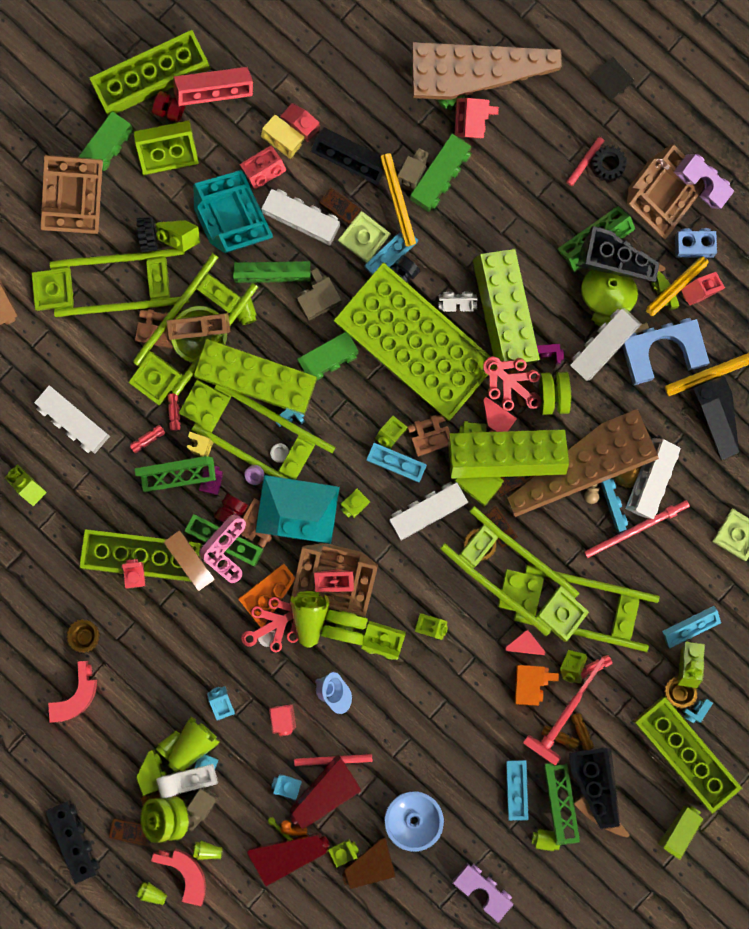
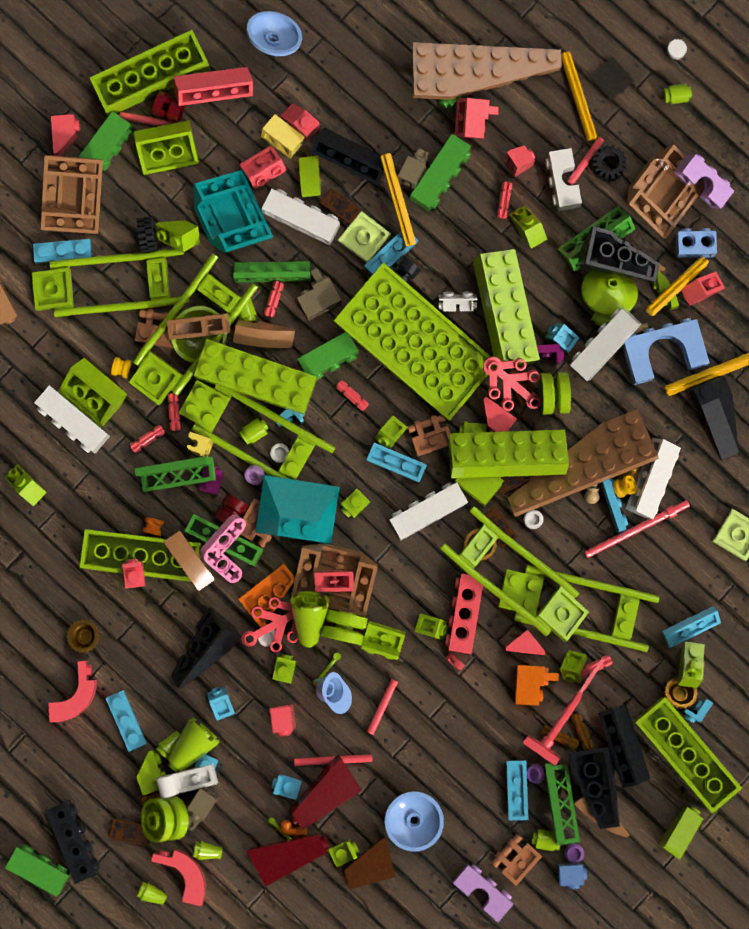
(38, 869): none -> bright green brick
(61, 250): none -> medium azure plate
(64, 132): none -> coral slope
(92, 392): none -> lime slope
(121, 367): none -> yellow wheel
(126, 720): none -> medium azure plate
(144, 119): none -> coral bar
(153, 526): none -> orange wheel
(210, 643): none -> black wedge
(254, 431): none -> lime brick
(263, 335): none -> medium nougat slope
(273, 299): none -> coral axle
(274, 33): none -> light blue dish
(284, 668): none -> lime bracket
(309, 176): none -> lime slope
(336, 656): none -> lime hinge
(352, 395): none -> coral axle
(382, 706): none -> coral bar
(455, 661): none -> coral tile
(465, 644): none -> coral brick
(504, 200): none -> coral axle
(519, 160): none -> coral slope
(520, 864): none -> nougat plate
(528, 226): none -> lime slope
(533, 519): none -> white tile
(536, 773): none -> medium lavender plate
(562, 335): none -> medium azure bracket
(565, 196): none -> white arch
(571, 875): none -> medium blue brick
(574, 853): none -> medium lavender plate
(578, 96): none -> yellow axle
(624, 746): none -> black brick
(625, 486): none -> yellow wheel
(676, 49): none -> white tile
(677, 93): none -> lime brick

